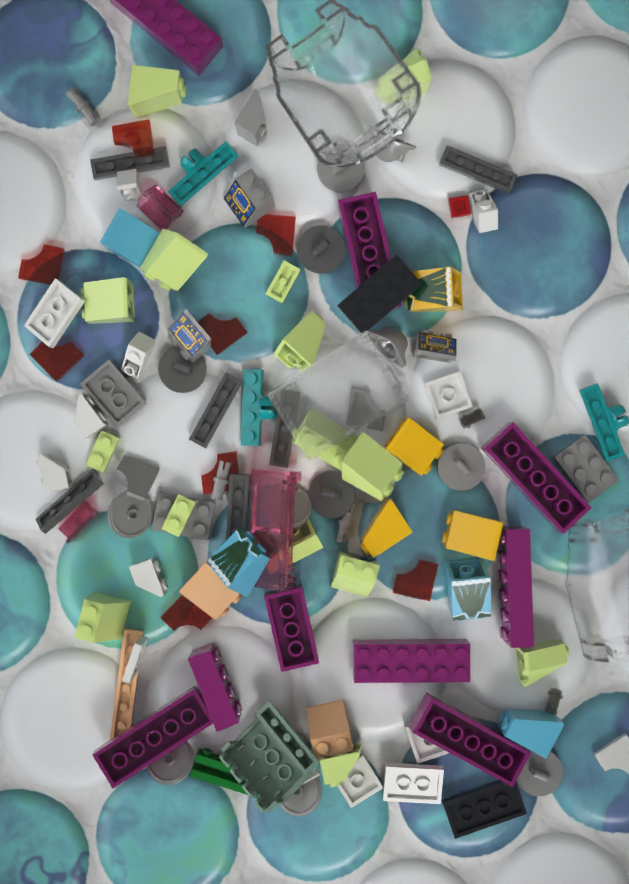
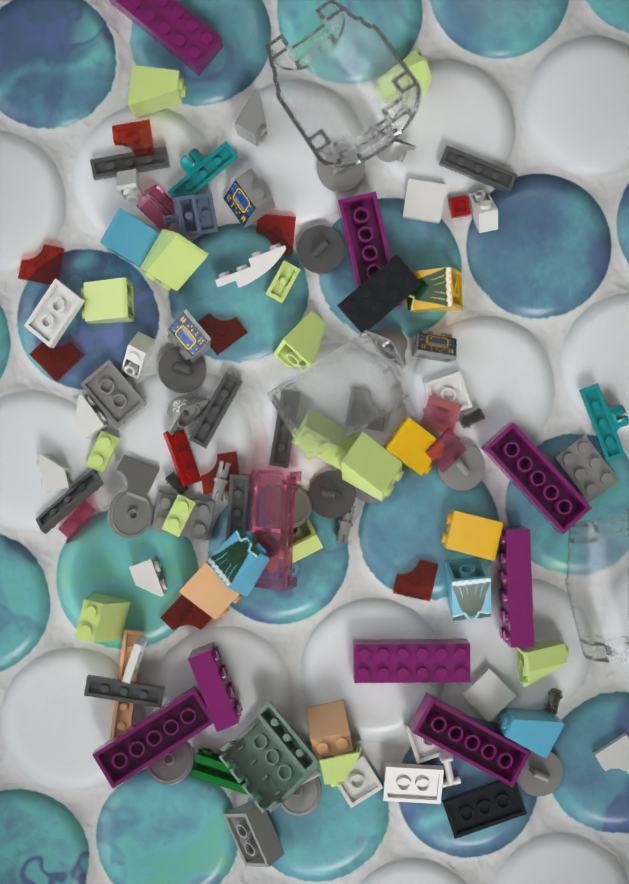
(83, 106): light grey pin -> none
(121, 691): none -> dark grey plate
(174, 481): none -> clear smoke pin
(182, 458): none -> red plate
(184, 411): none -> light grey hat
(193, 215): none -> sand blue plate
(254, 407): teal plate -> none
(254, 835): none -> light grey slope
(259, 263): none -> white slope
(291, 628): magenta brick -> none
(355, 573): yellowish green slope -> none
(384, 529): yellow slope -> none
(424, 201): none -> white tile
(440, 414): none -> clear pink piece
(445, 450): none -> clear pink piece
(446, 758): none -> white piece
(488, 694): none -> white tile

